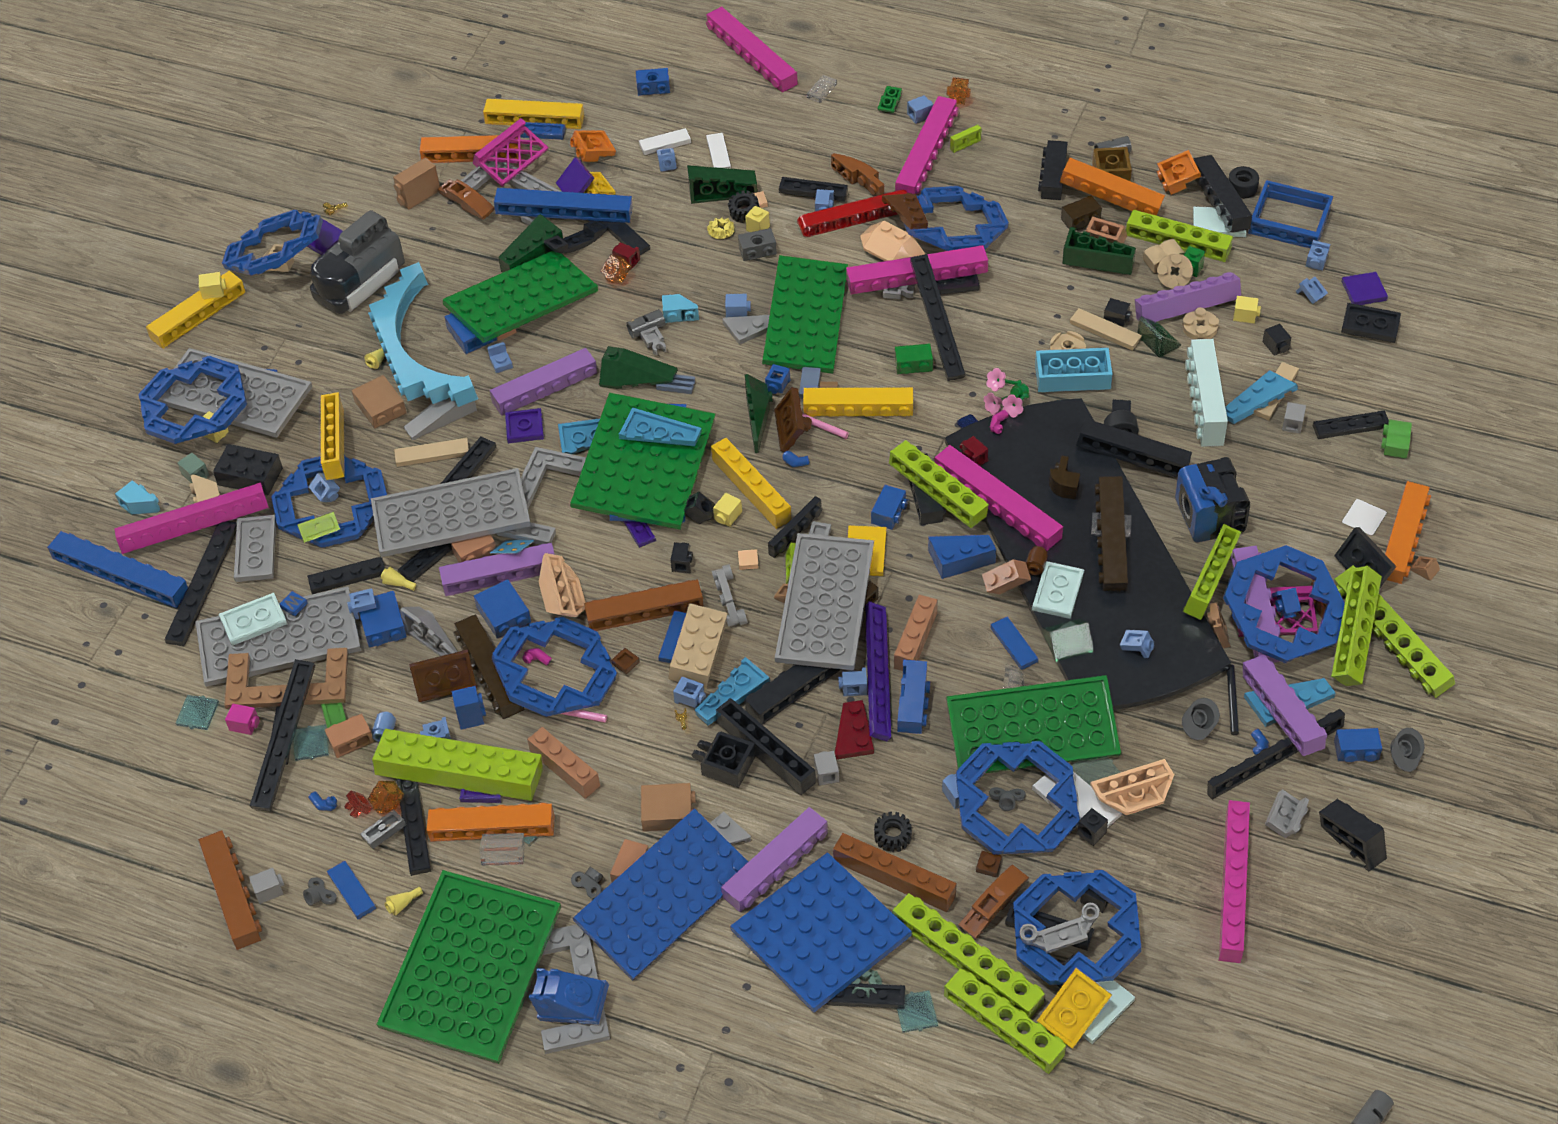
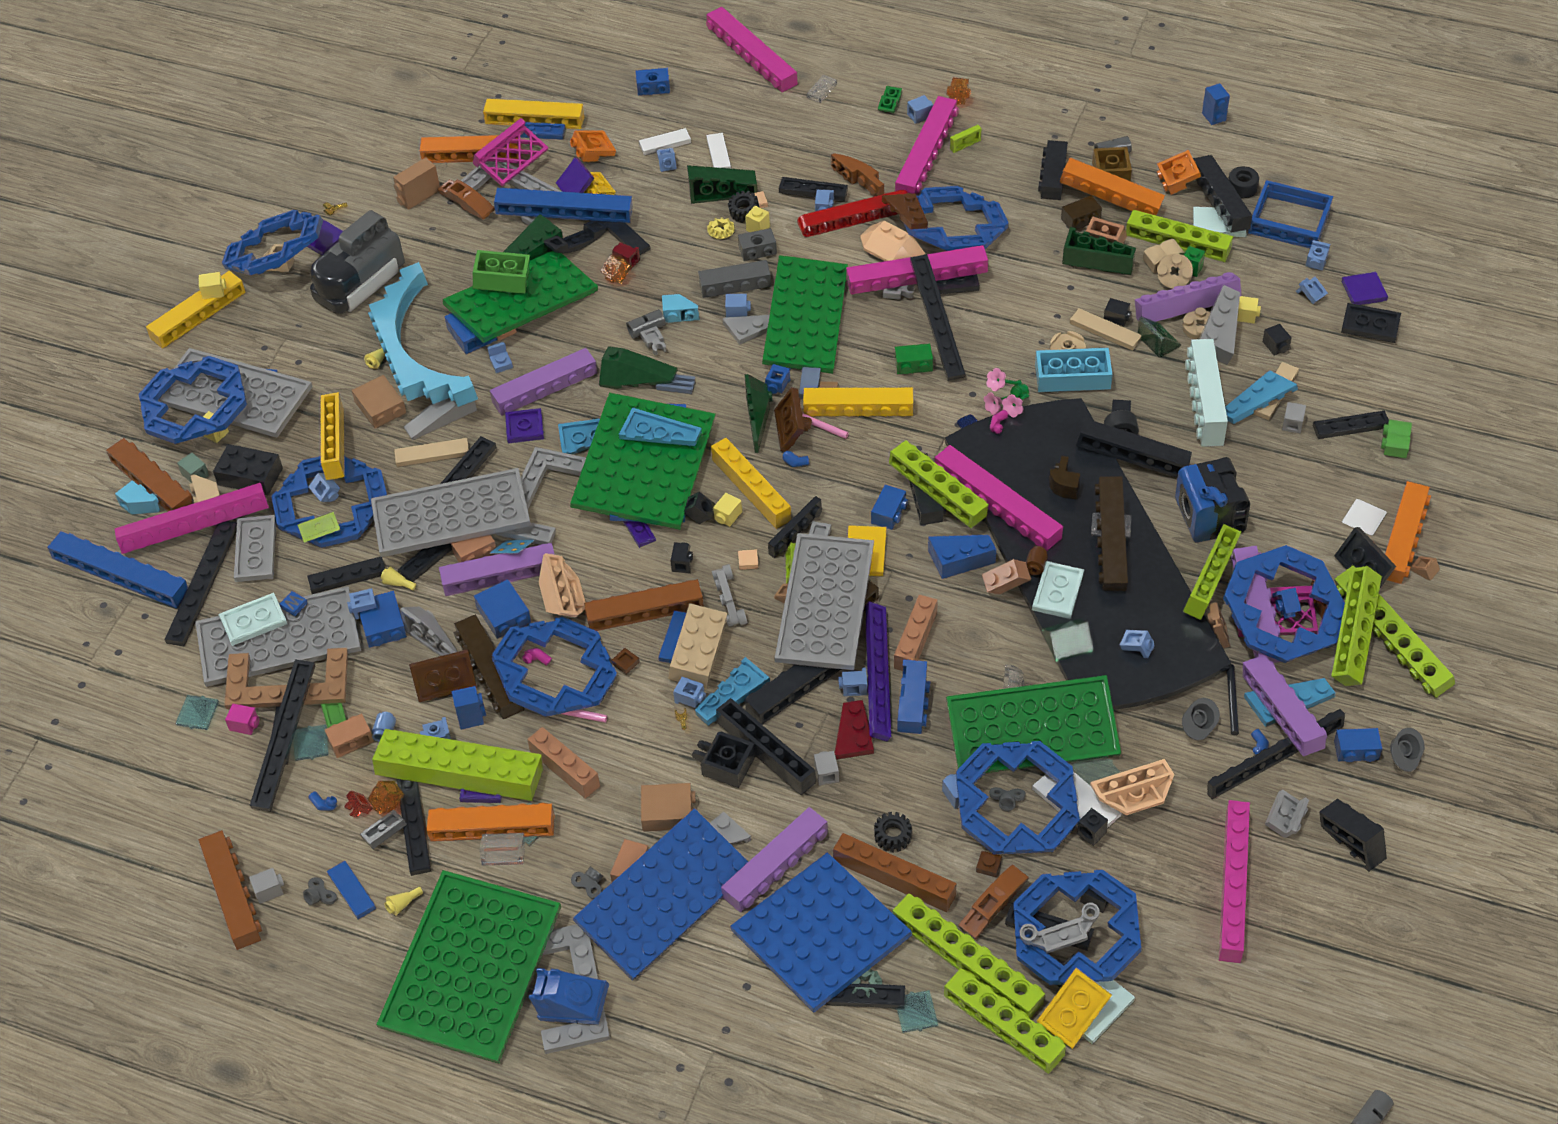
(148, 474): none -> dark orange brick
(501, 271): none -> bright green brick
(734, 278): none -> dark grey brick
(974, 450): dark red brick -> none
(1014, 643): blue tile -> none
(1215, 104): none -> blue brick
(1223, 323): none -> light grey wedge

